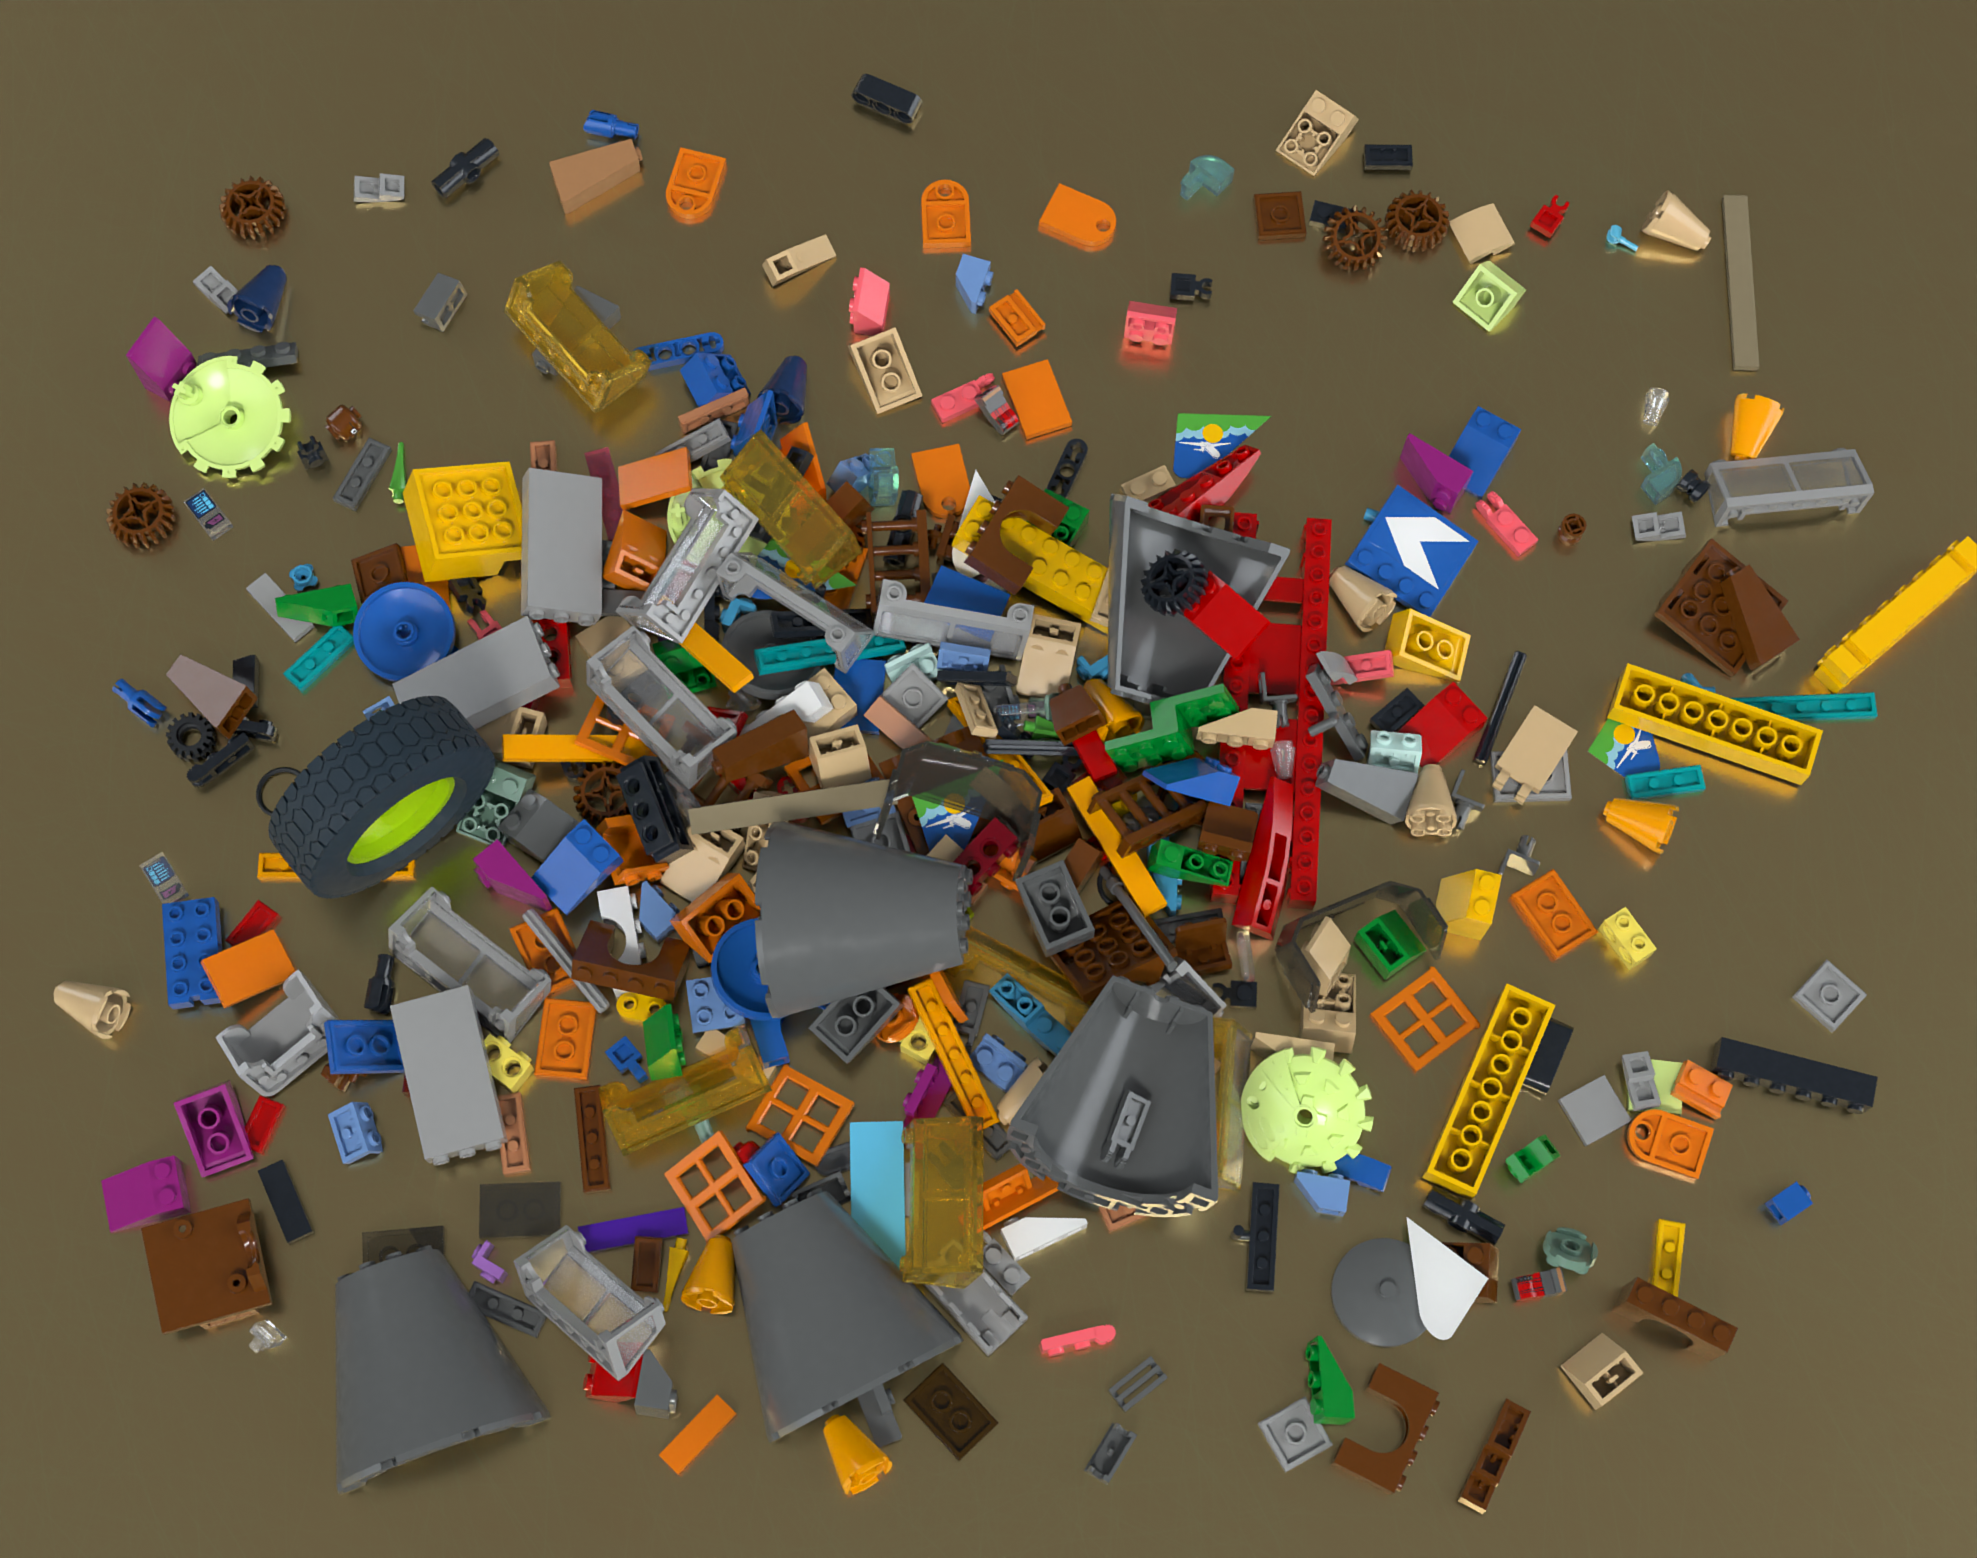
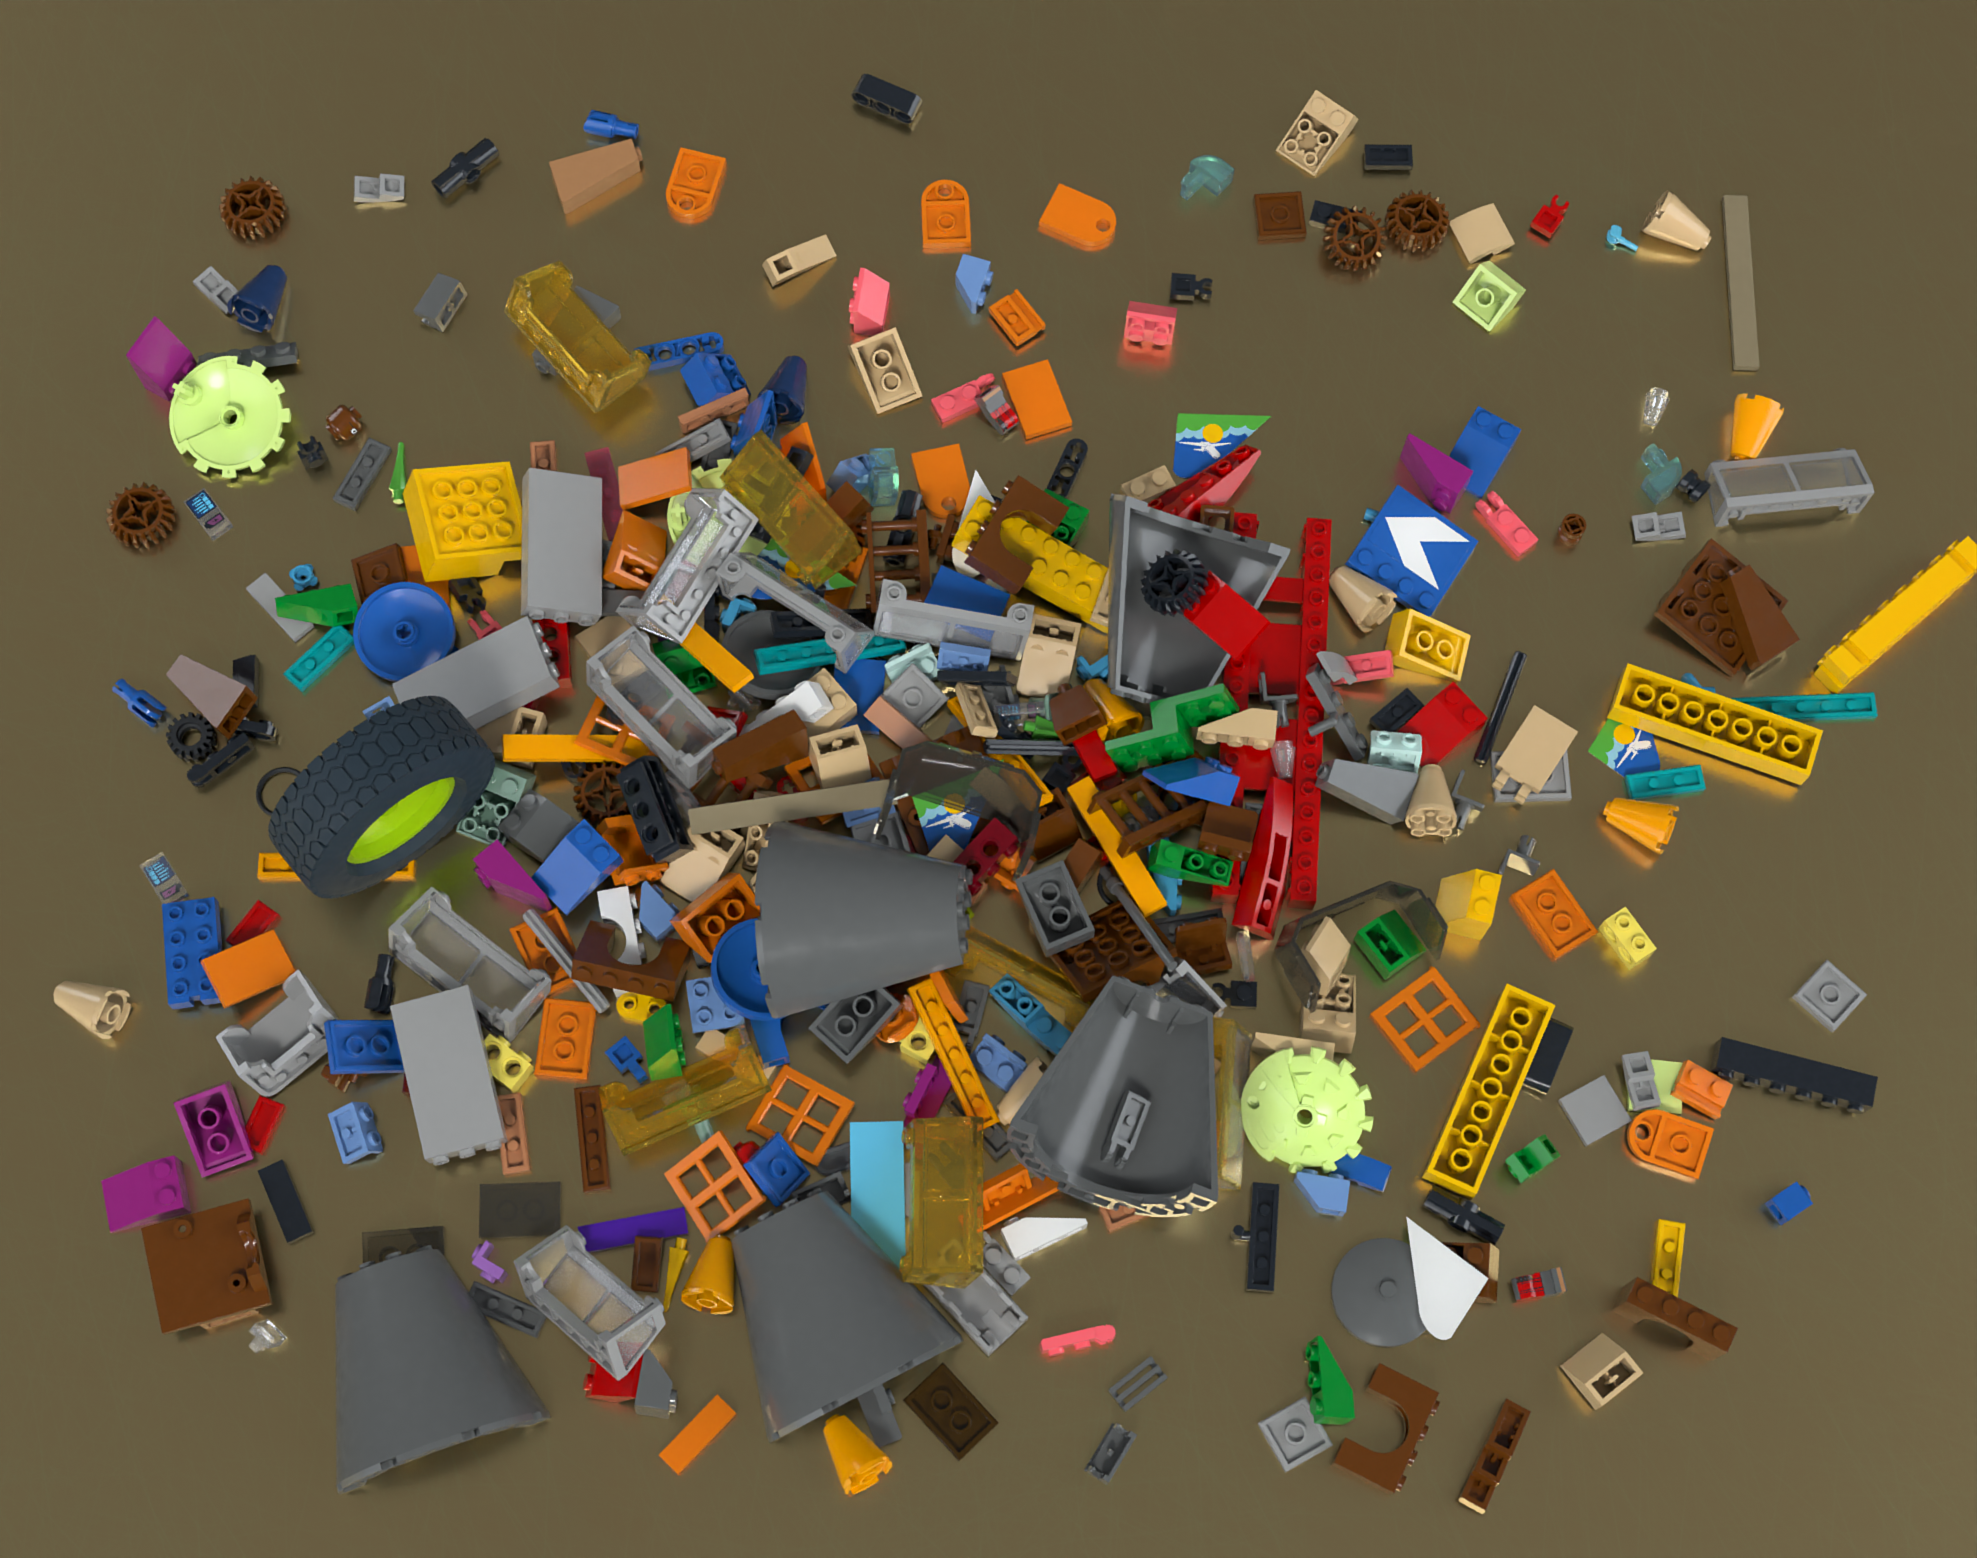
(1580, 1255): sand green plate -> none

